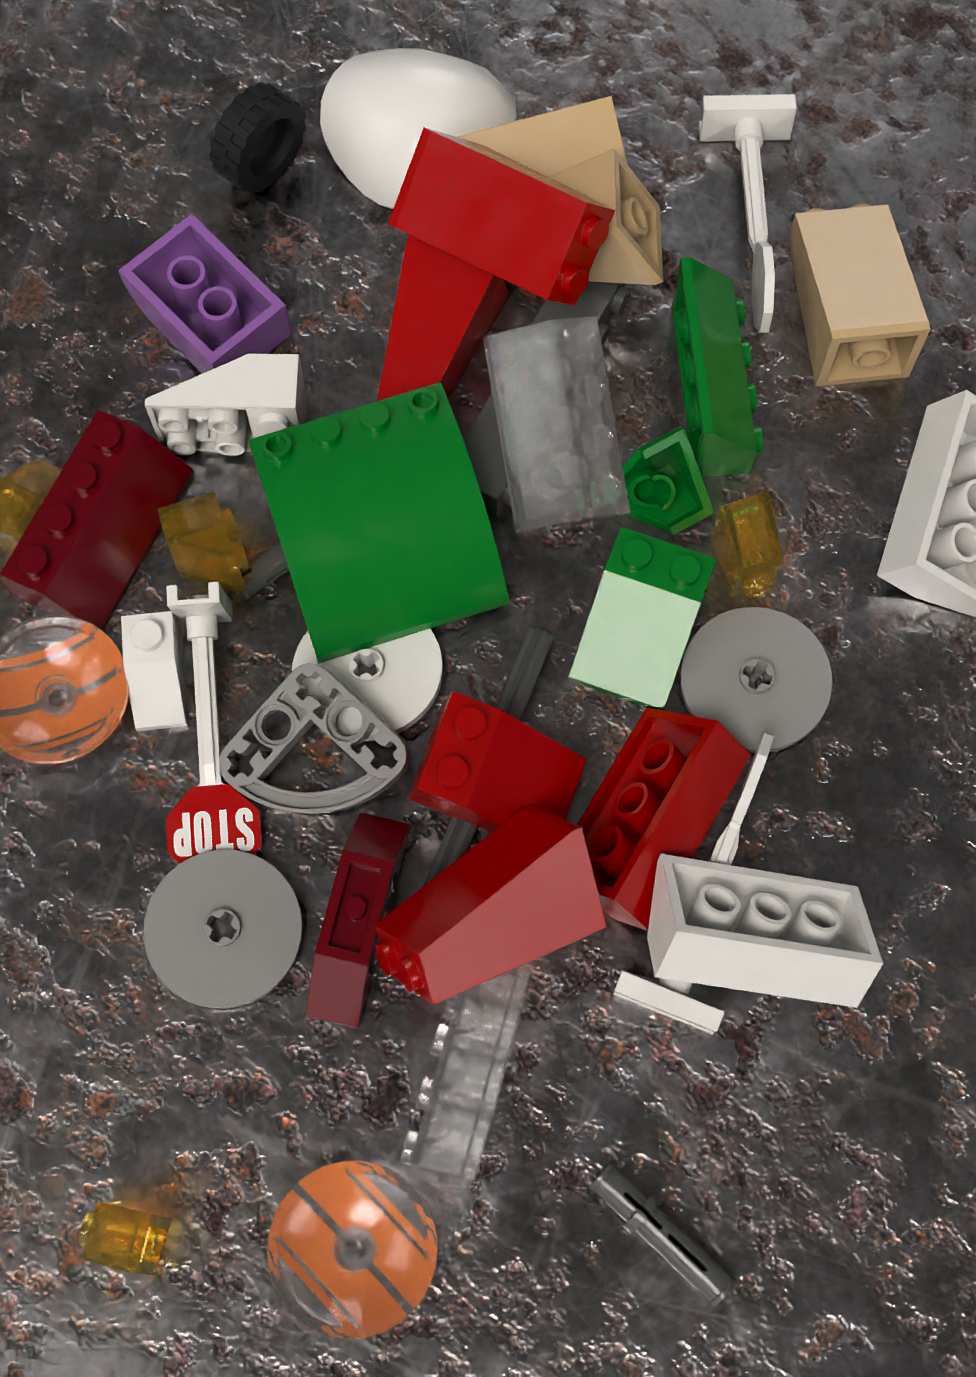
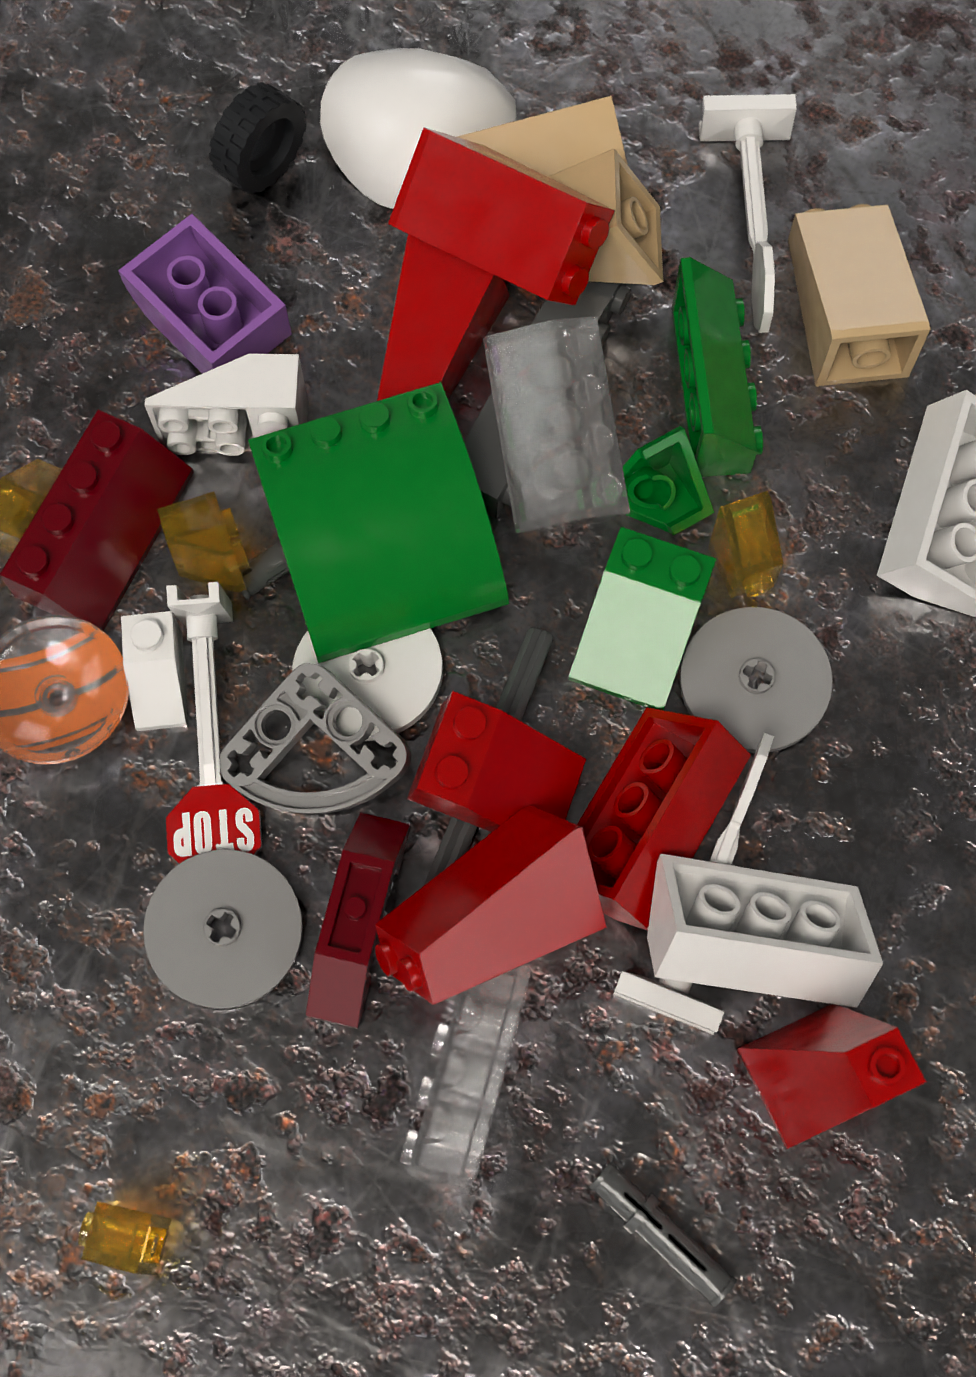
(310, 1241): clear dish -> none
(828, 1070): none -> red slope

